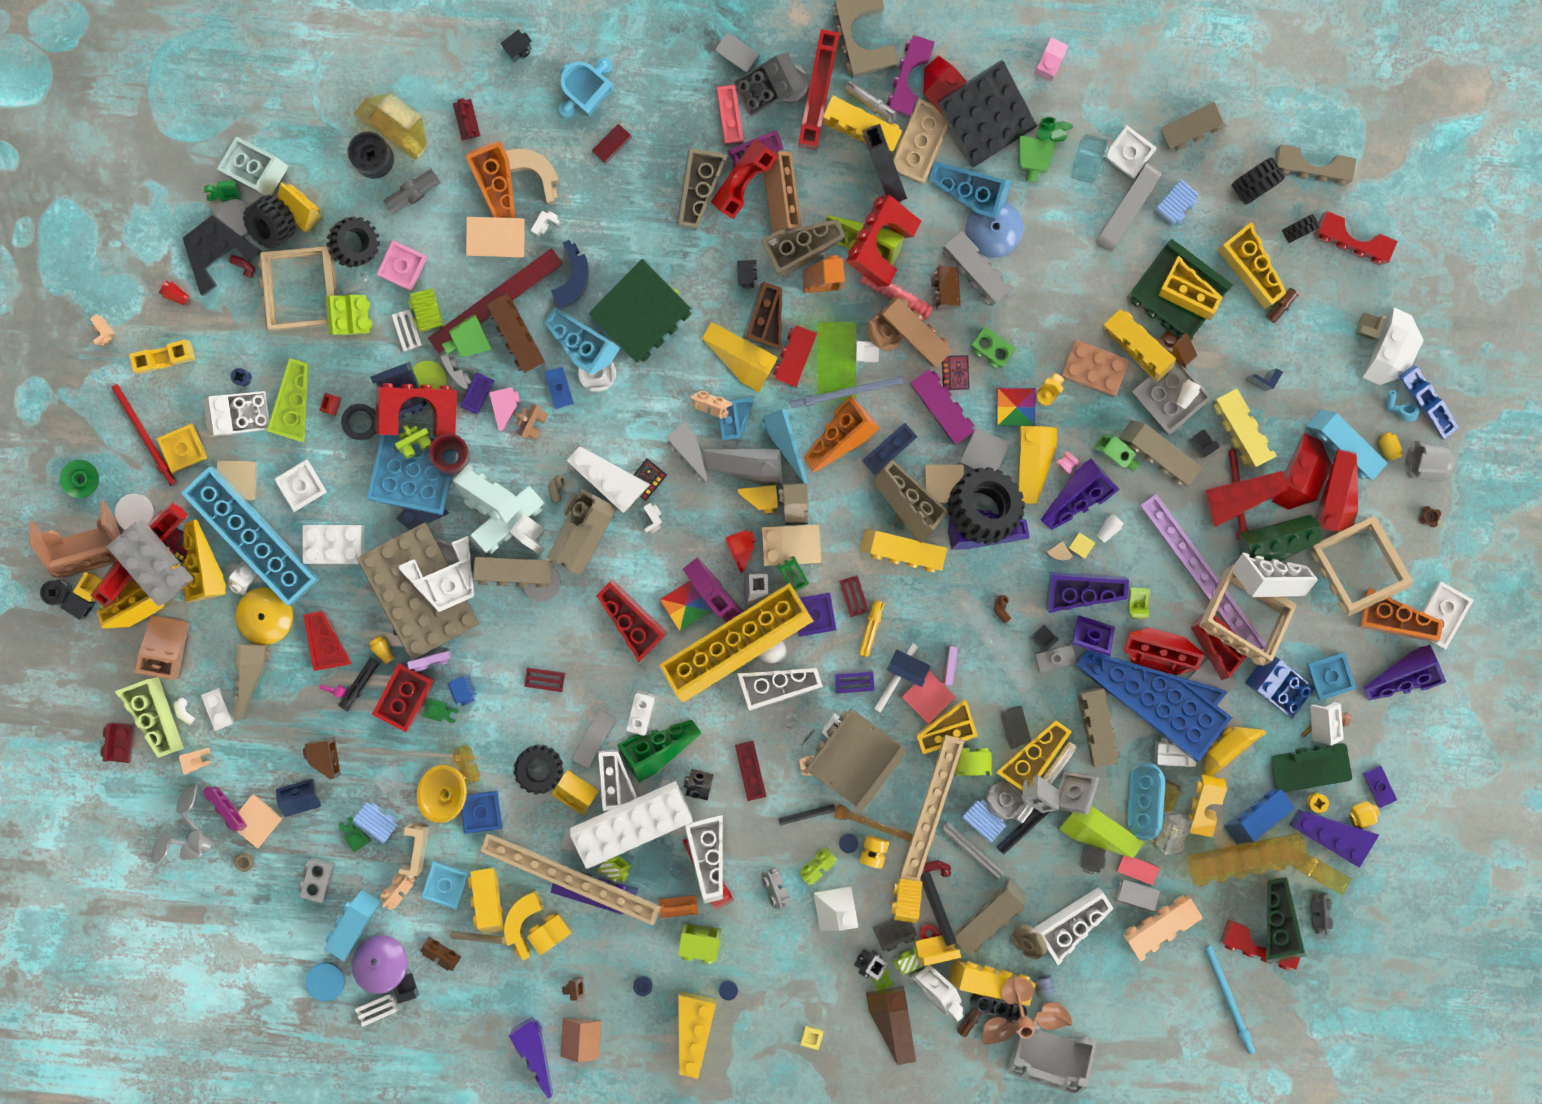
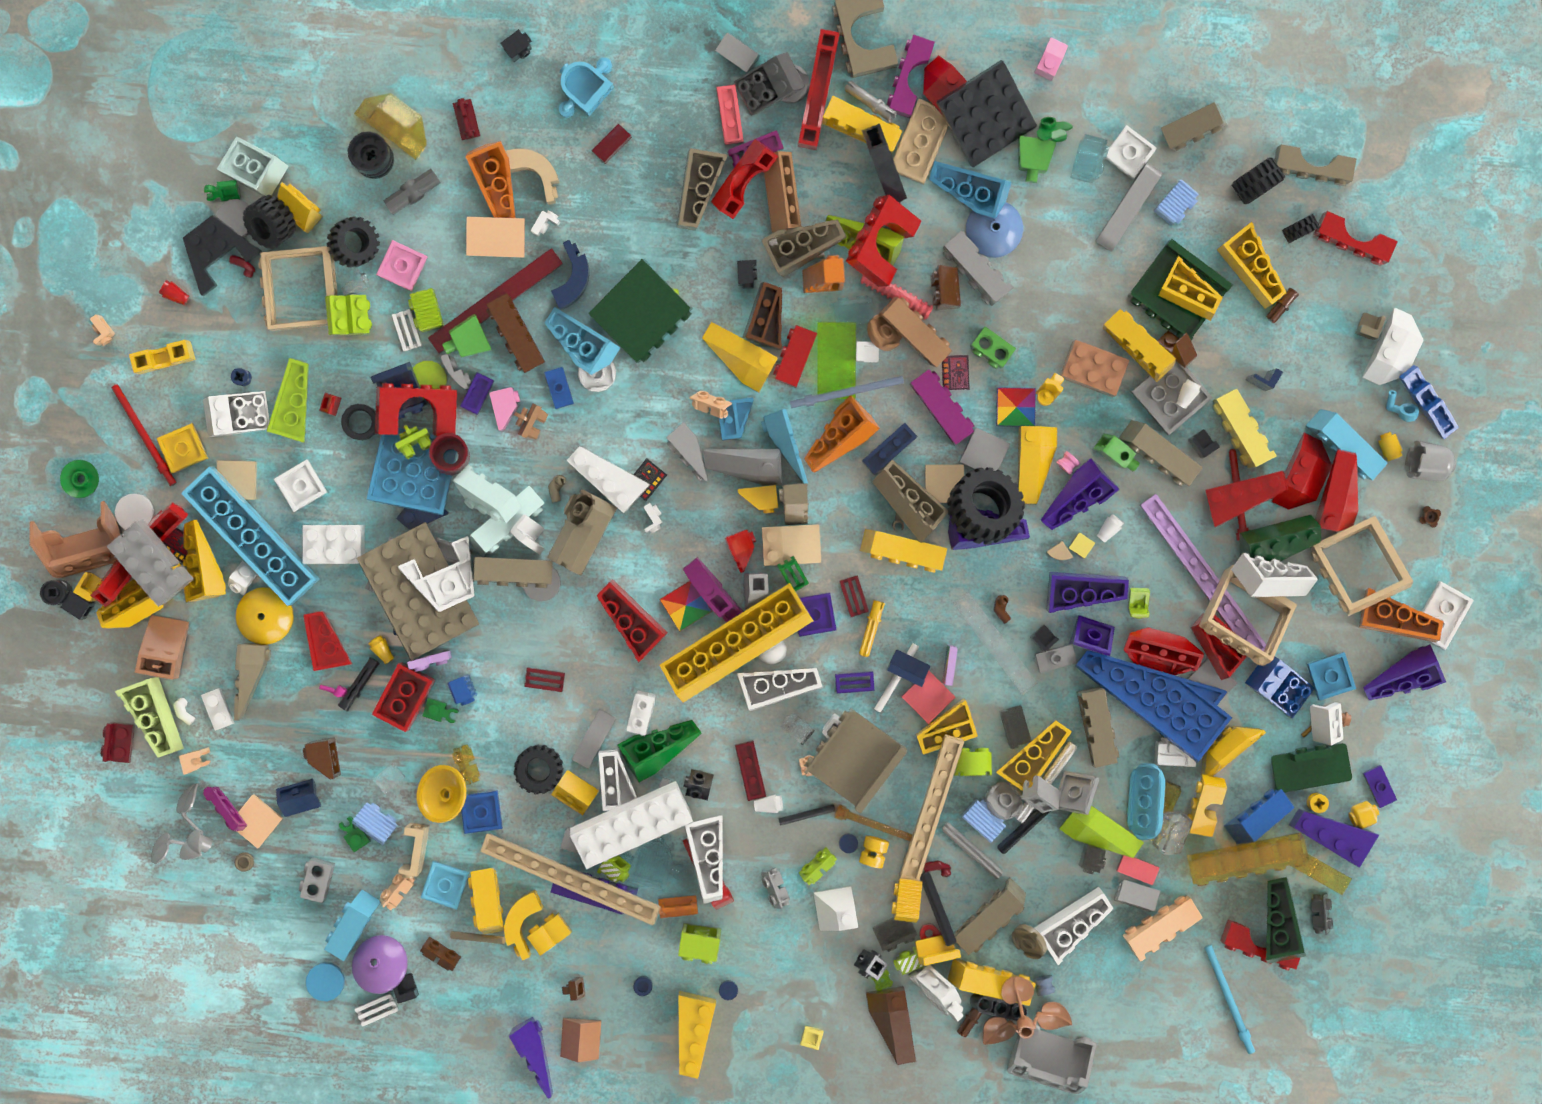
(769, 804): none -> white cone

